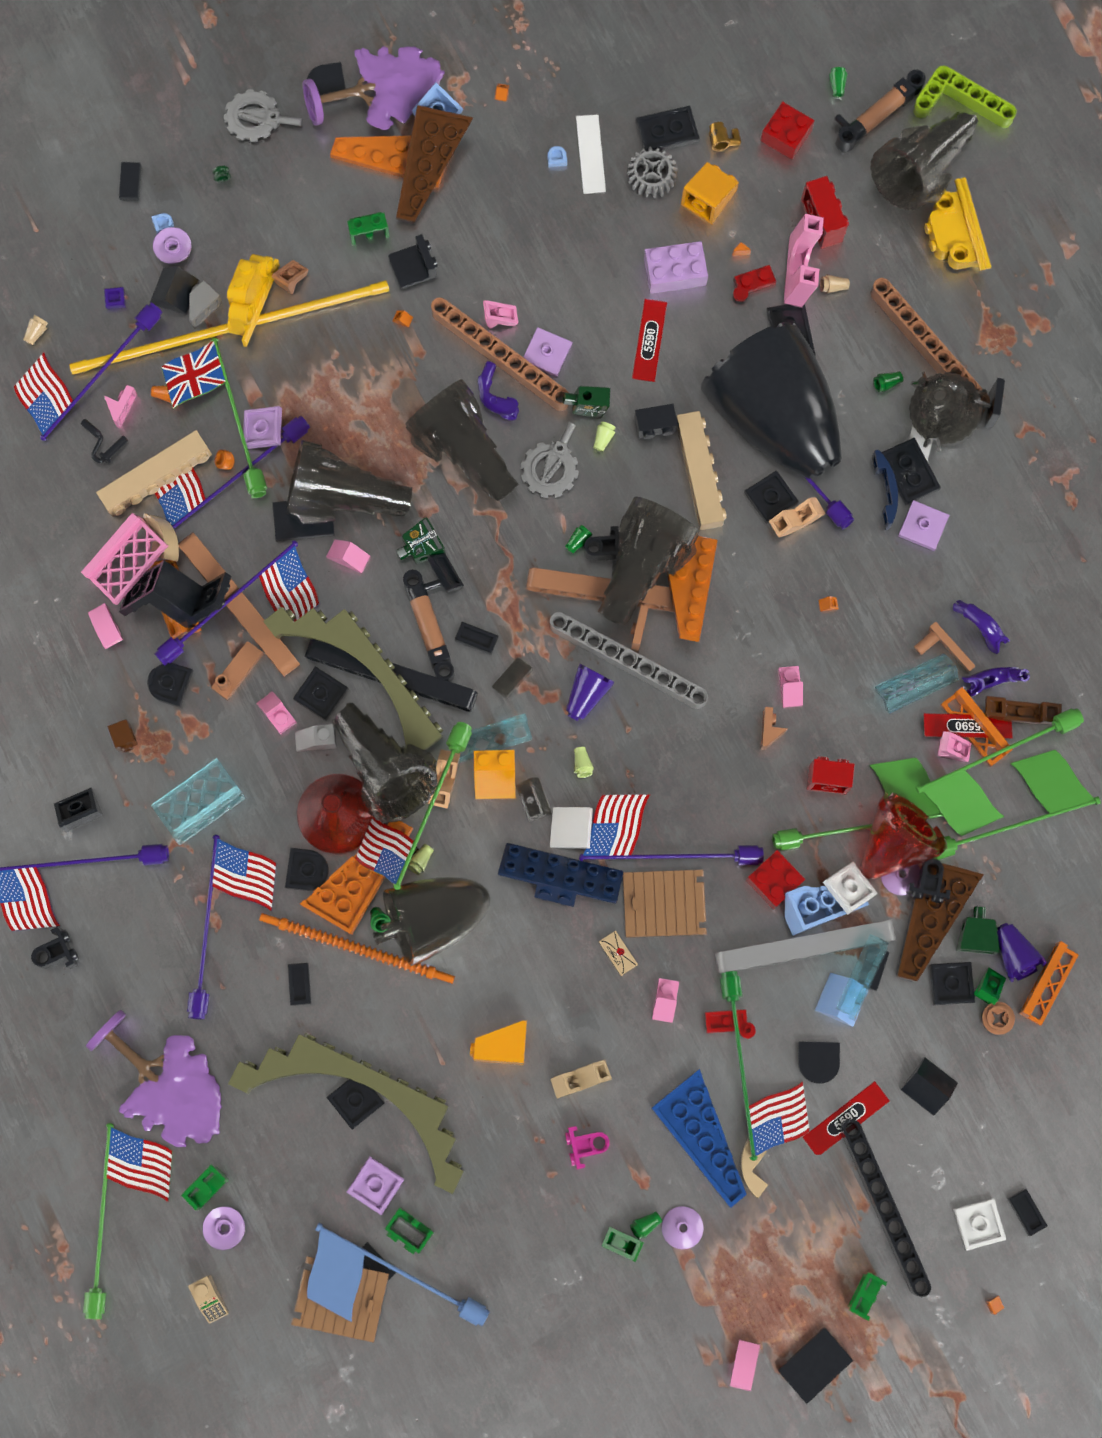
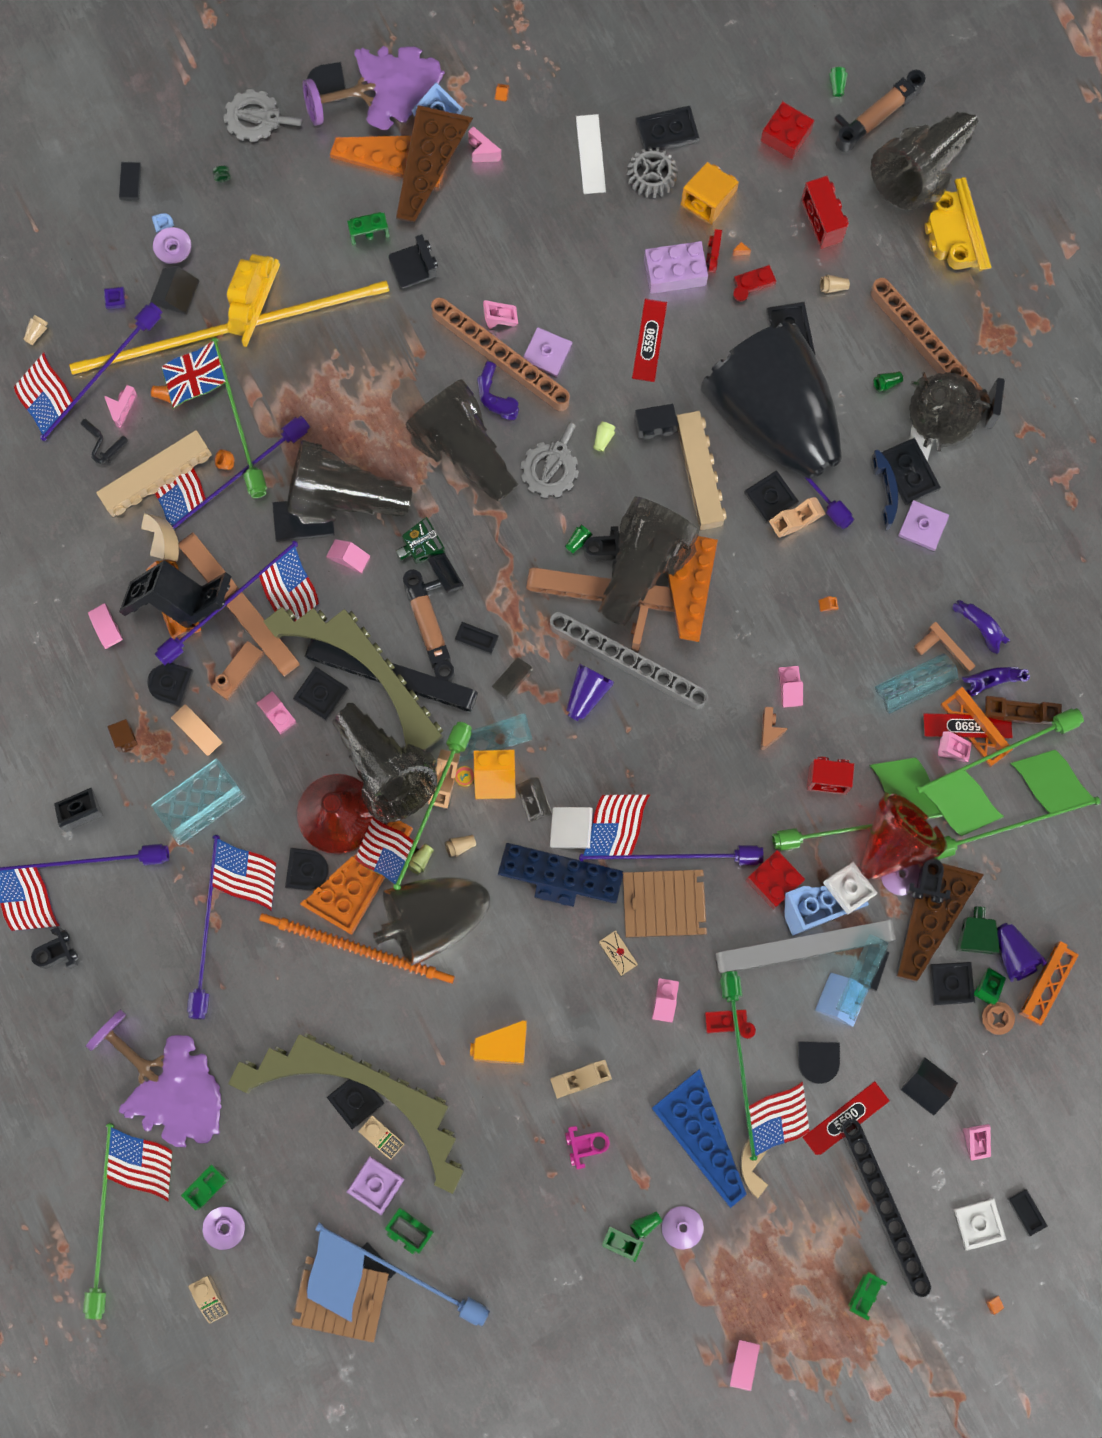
(116, 545): bright pink fence -> none
(196, 730): none -> light nougat brick
(202, 303): light grey slope -> none
(262, 427): lavender plate -> none
(289, 276): nougat slope -> none
(299, 984): black tile -> none
(316, 738): light grey slope -> none
(378, 918): green cone -> none
(381, 1137): none -> tan slope
(402, 318): orange piece -> none
(459, 845): none -> tan cone
(464, 776): none -> tile
(485, 149): none -> bright pink slope
(557, 157): light blue tile -> none
(582, 763): yellowish green cone -> none
(588, 401): dark green torso -> none
(714, 242): none -> red hinge
(719, 136): pearl gold piece -> none
(801, 278): bright pink arch -> none
(815, 1365): black tile -> none
(964, 97): lime beam -> none
(978, 1141): none -> bright pink slope

